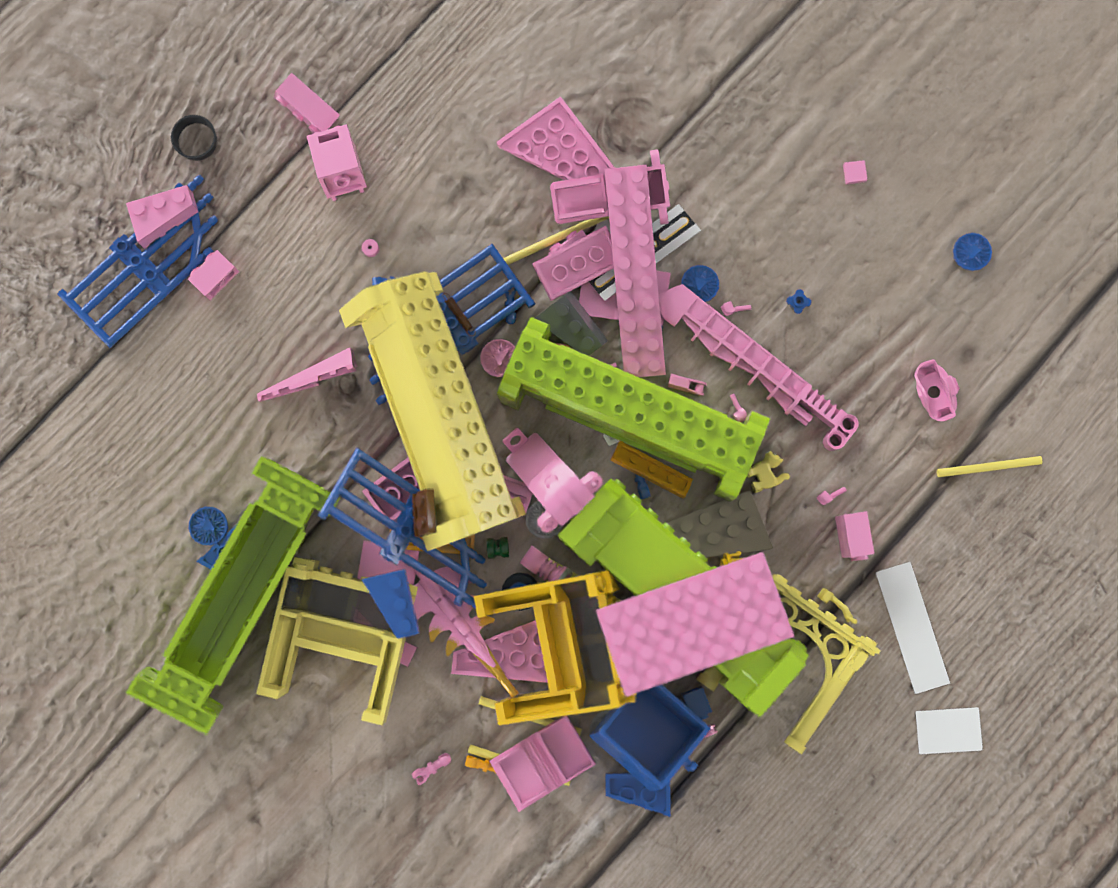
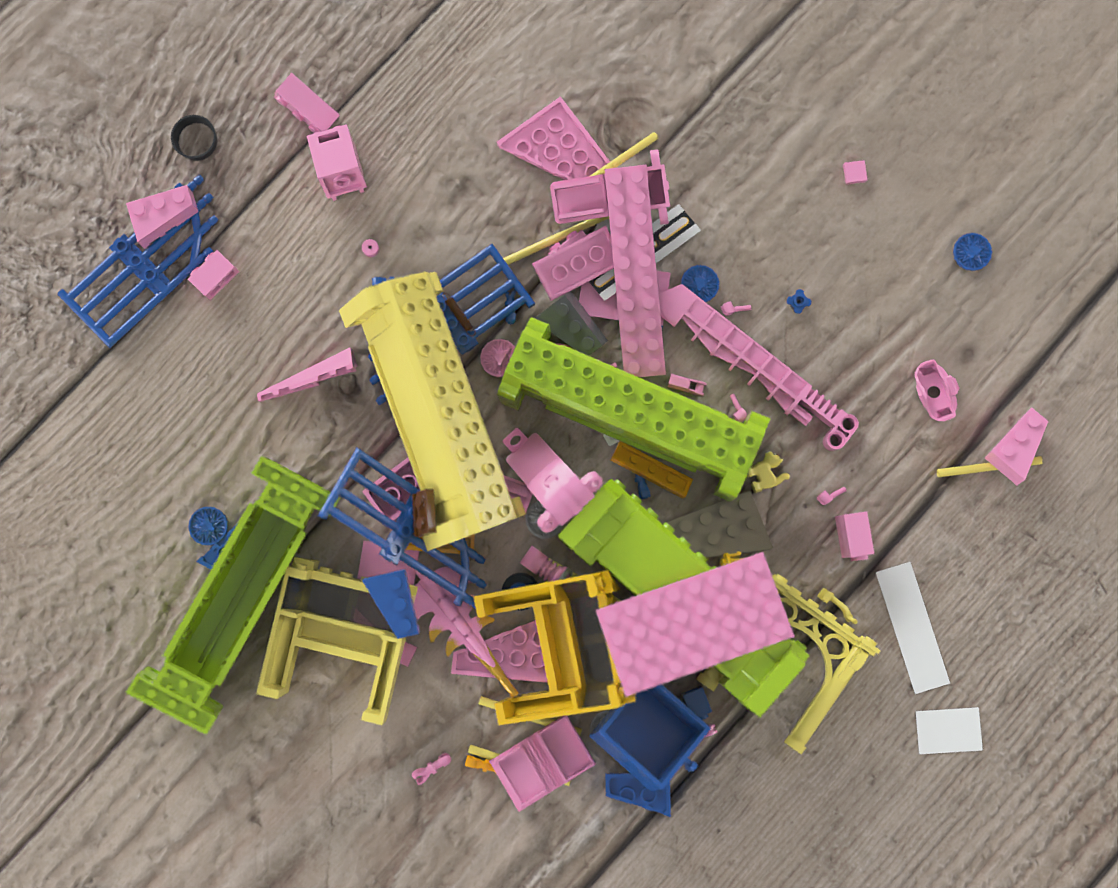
(492, 547): dark green wheel -> none
(628, 154): none -> light yellow piece
(1018, 447): none -> bright pink wedge

